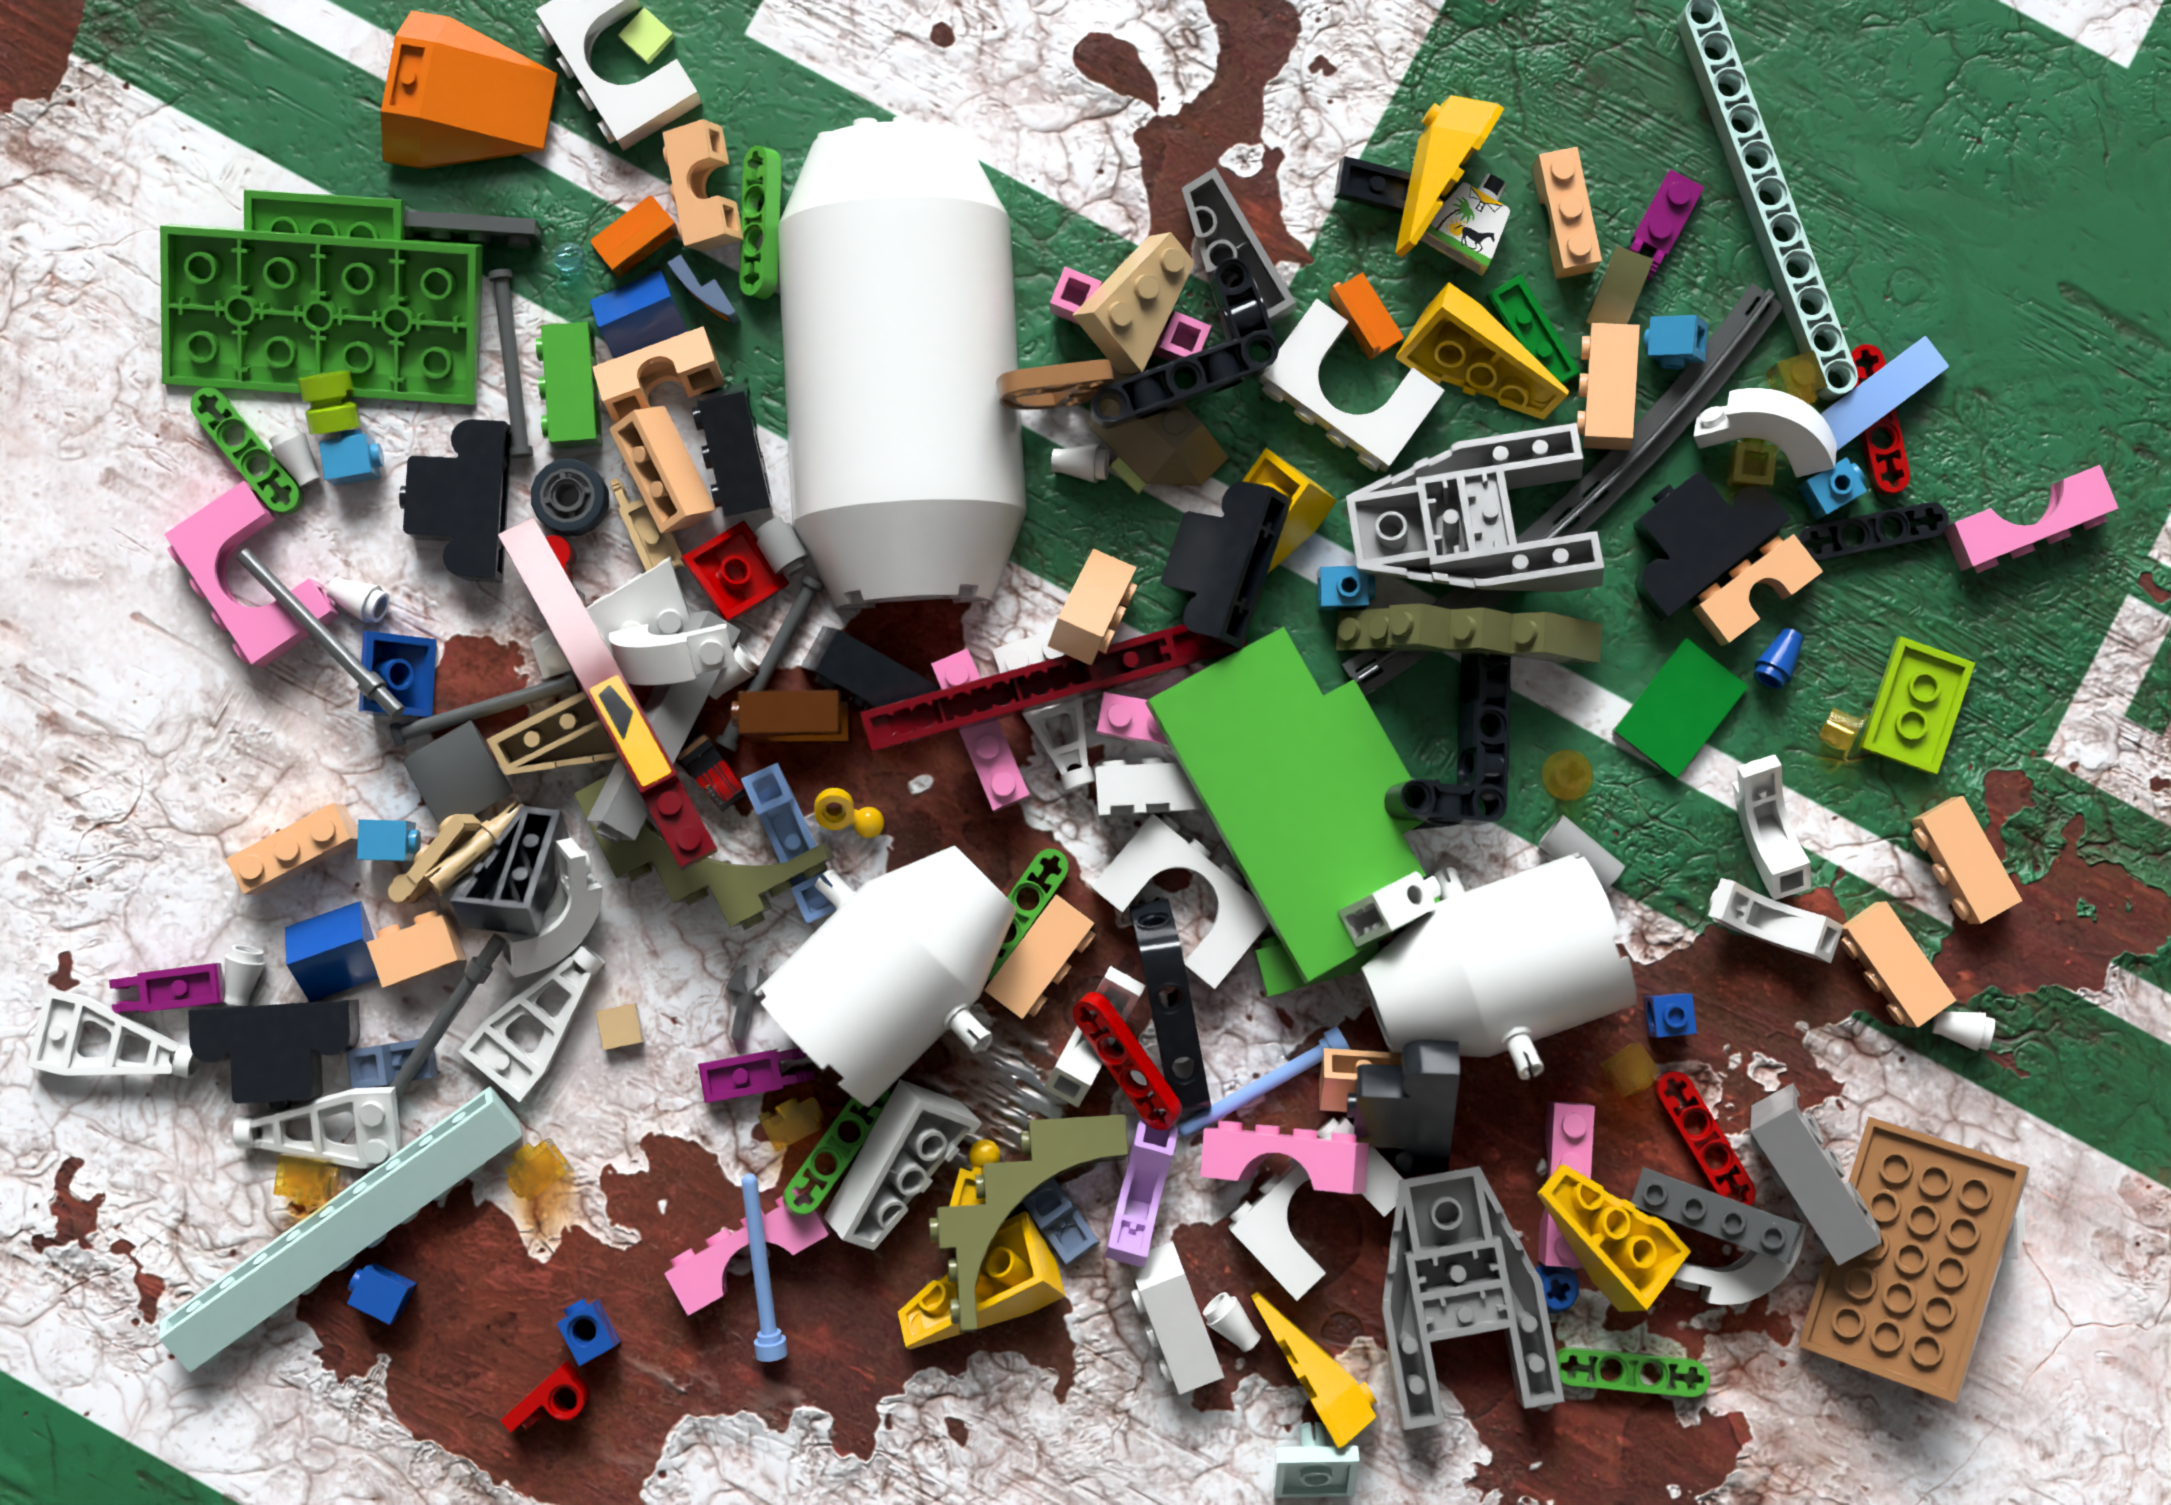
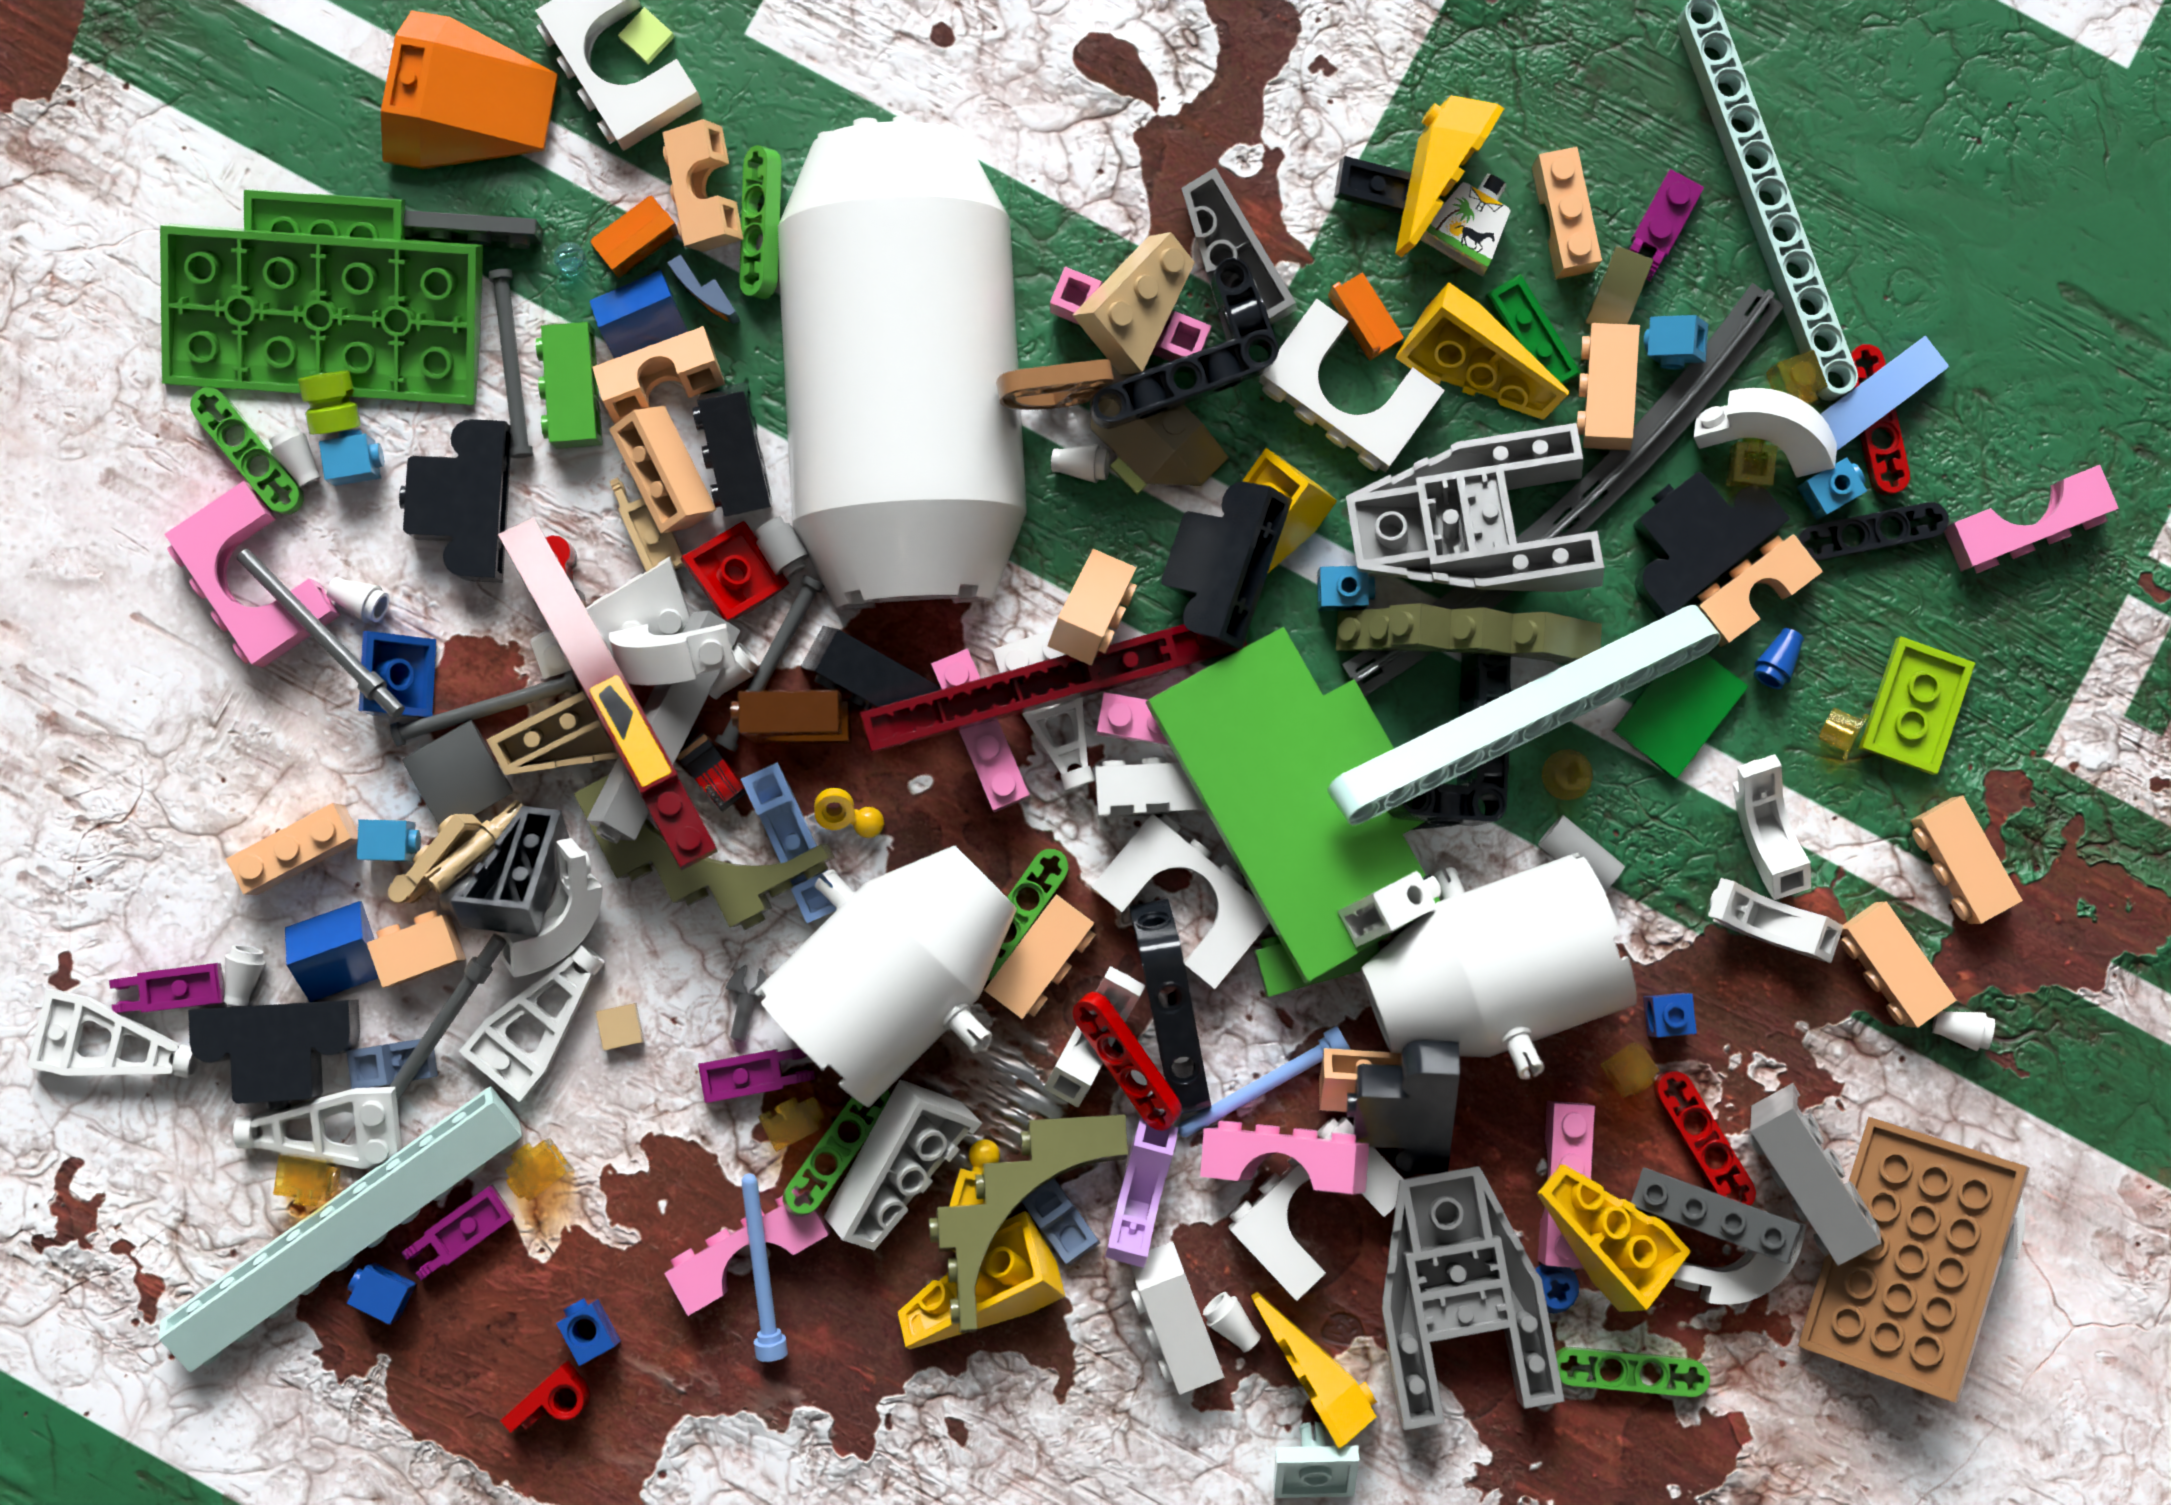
(462, 1230): none -> magenta hinge
(560, 477): wheel -> none
(1522, 715): none -> light aqua beam

